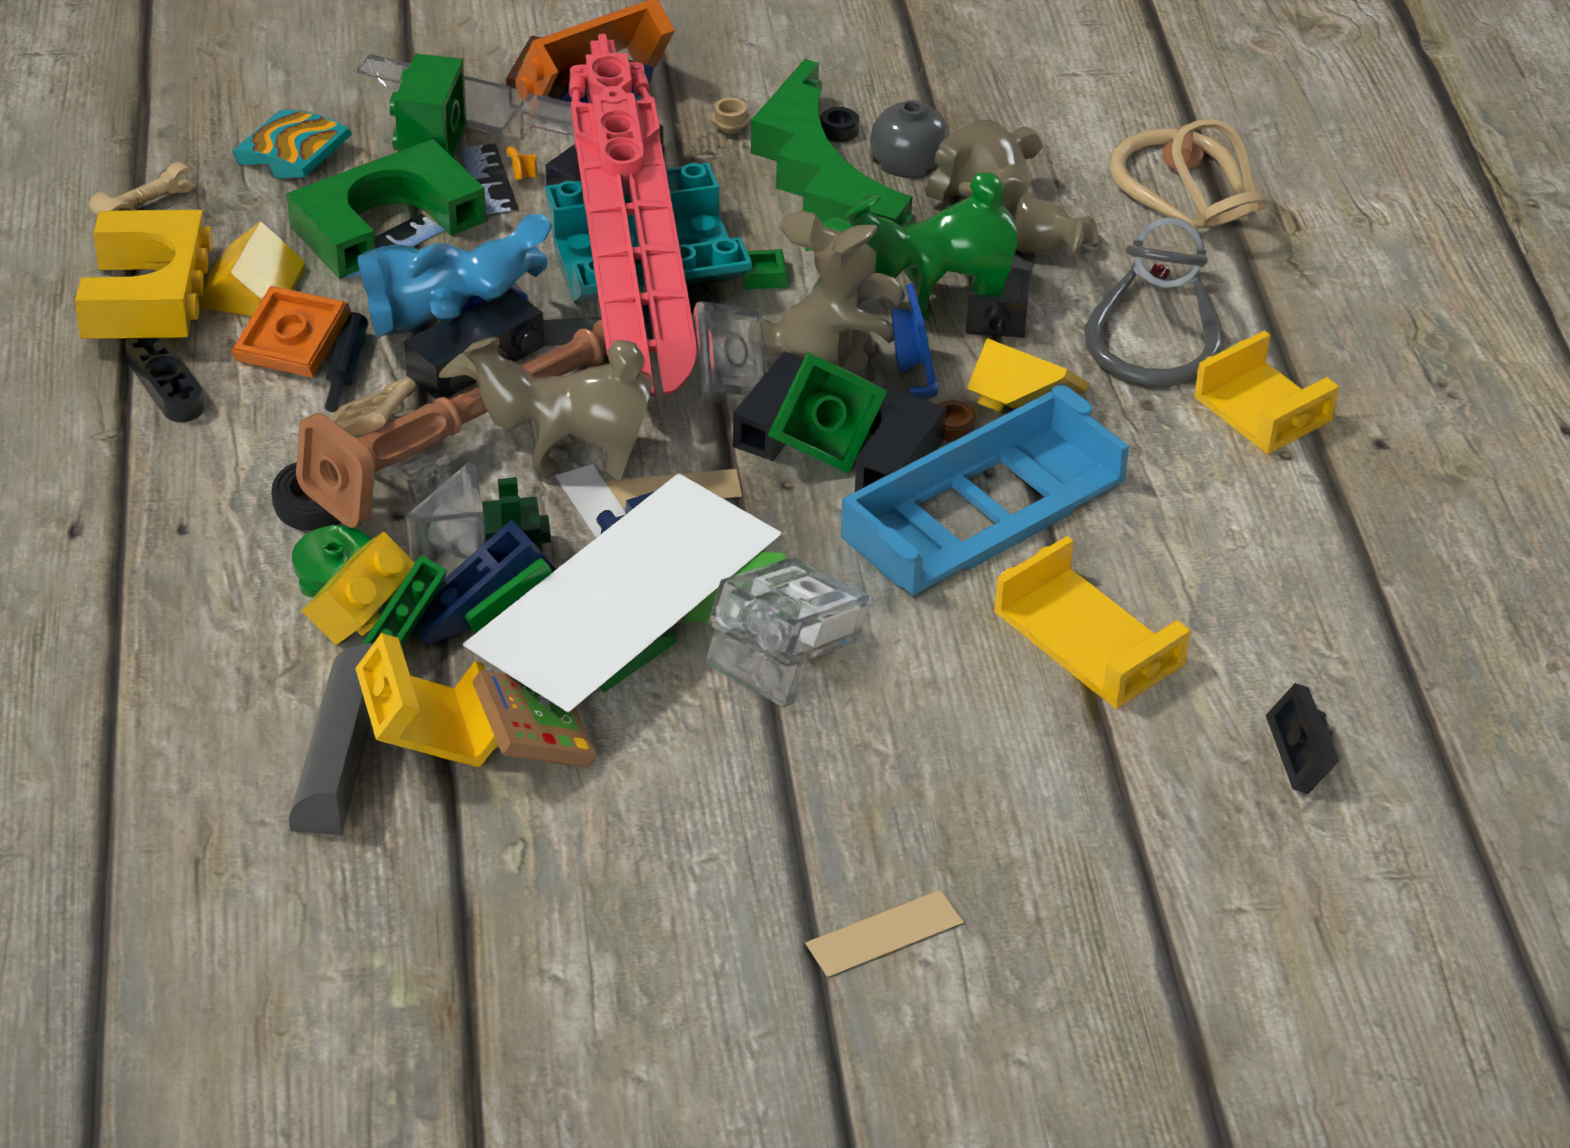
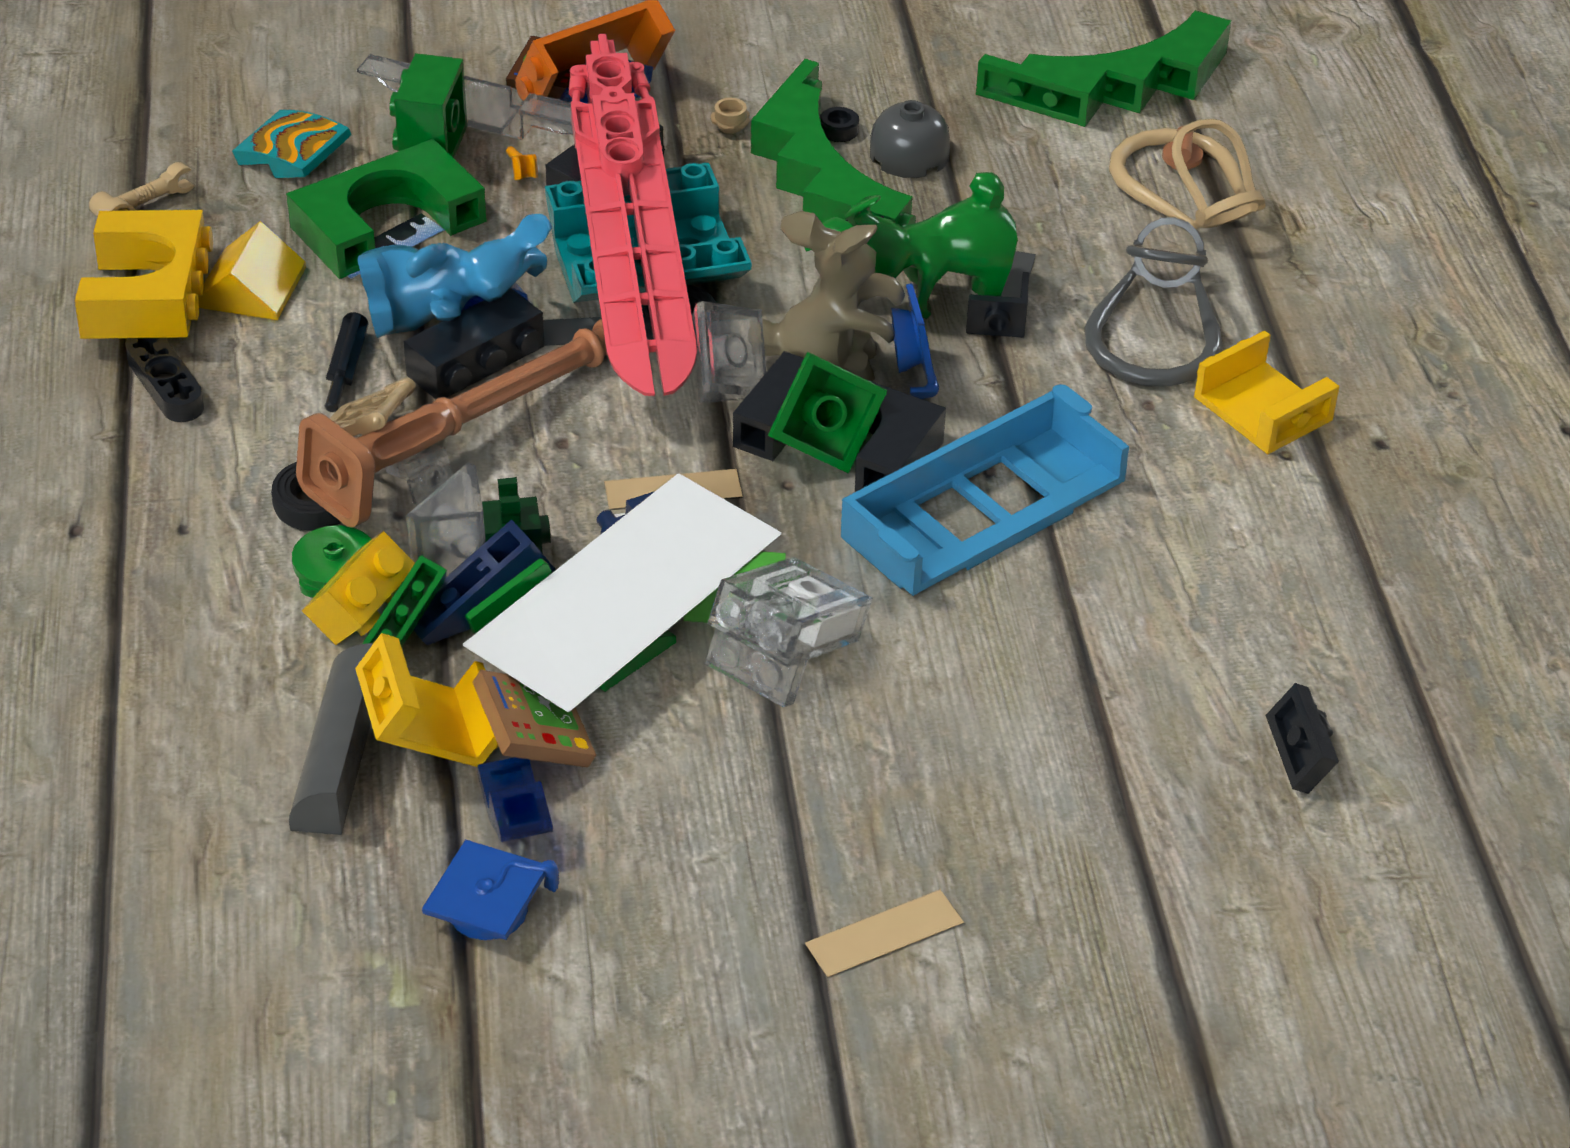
(291, 331): orange tile -> none
(487, 168): sticker -> none
(488, 890): none -> blue hat
(514, 799): none -> clear blue slope
(589, 495): white sticker -> none
(595, 404): dark tan animal -> none
(767, 270): green tile -> none
(959, 419): reddish brown tile -> none
(991, 148): dark tan animal -> none
(1016, 378): yellow slope -> none
(1078, 85): none -> green arch
(1086, 628): yellow panel -> none
(1159, 272): dark red piece -> none

